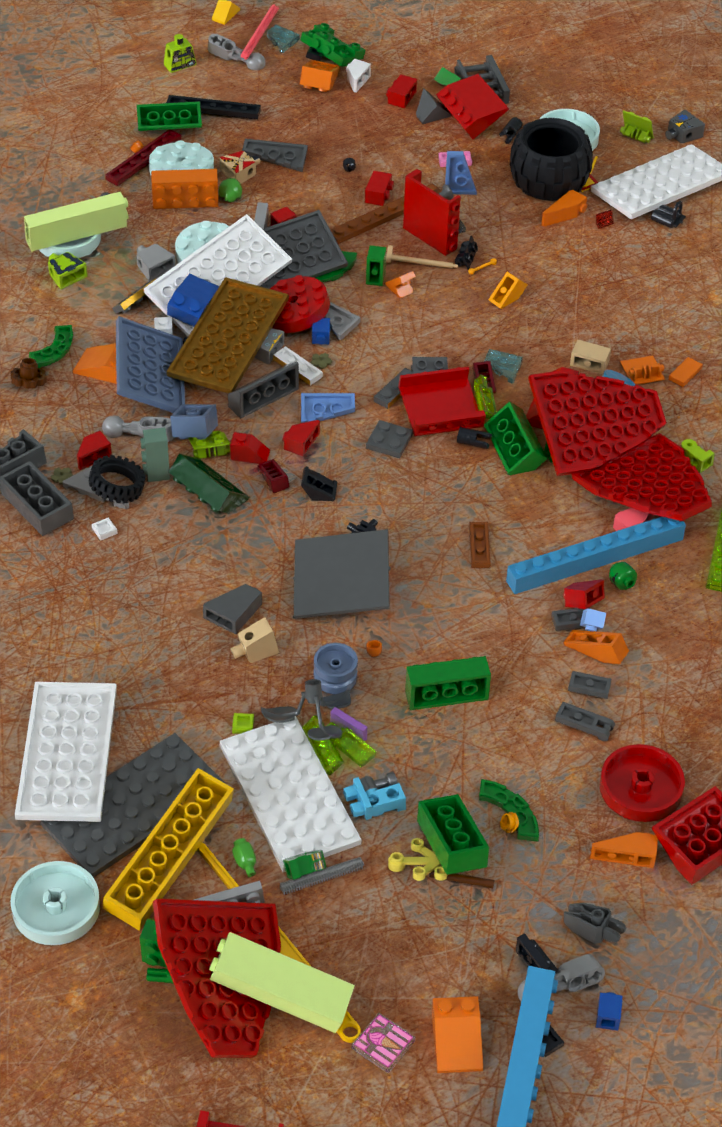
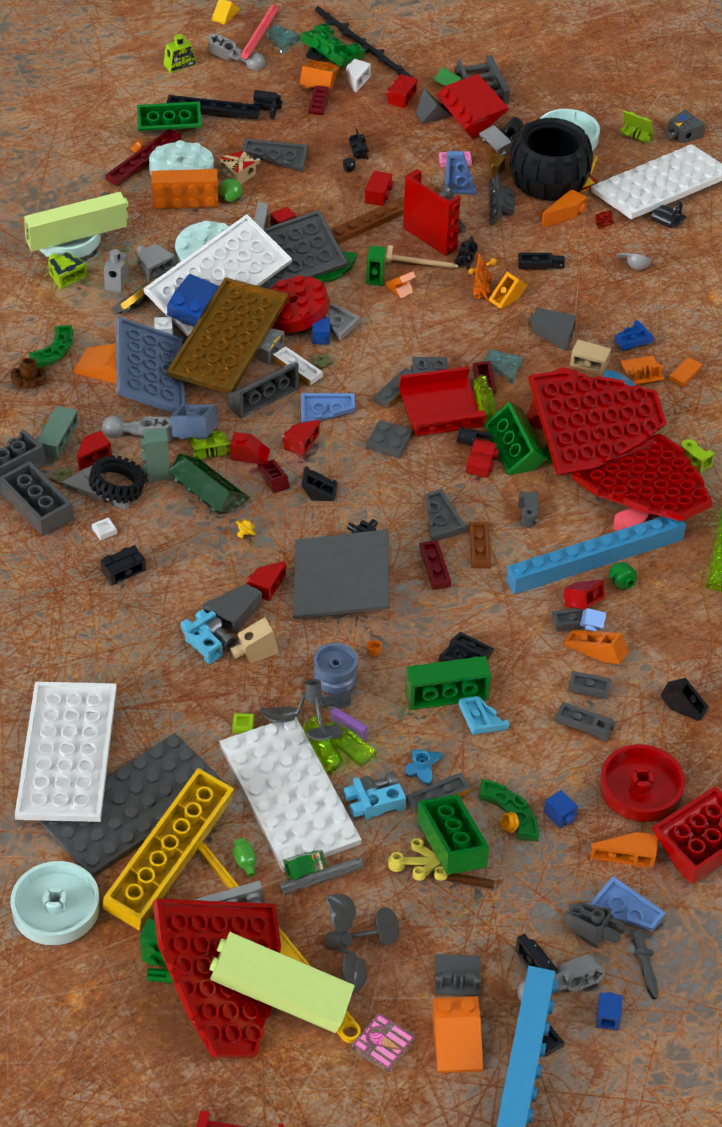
(58, 431): none -> sand green brick
(118, 264): none -> light grey torso
(123, 565): none -> black brick
(203, 634): none -> medium azure hips
(245, 528): none -> yellow plant
(268, 101): none -> black piece
(268, 579): none -> red slope
(319, 99): none -> dark red slope
(342, 913): none -> dark grey plant
(358, 145): none -> black hinge
(362, 41): none -> black plant
(422, 765): none -> dark azure animal
(435, 564): none -> dark red plate
(442, 516): none -> dark grey wing
(450, 786): none -> dark grey plate
(457, 975): none -> dark grey hinge
(465, 647): none -> black slope
(480, 716): none -> medium azure wing
(481, 458): none -> red brick
(482, 280): none -> orange hinge
(497, 140): none -> light grey hinge
(497, 163): none -> pearl gold bracket
(500, 199): none -> dark grey bracket
(529, 503): none -> dark grey leg
(540, 261): none -> black hinge
(553, 326): none -> dark grey slope
(561, 809): none -> blue brick
(628, 905): none -> medium blue wing
(633, 336): none -> blue wing
(635, 261): none -> light grey cap
(644, 955): none -> dark grey sword
(684, 699): none -> black slope

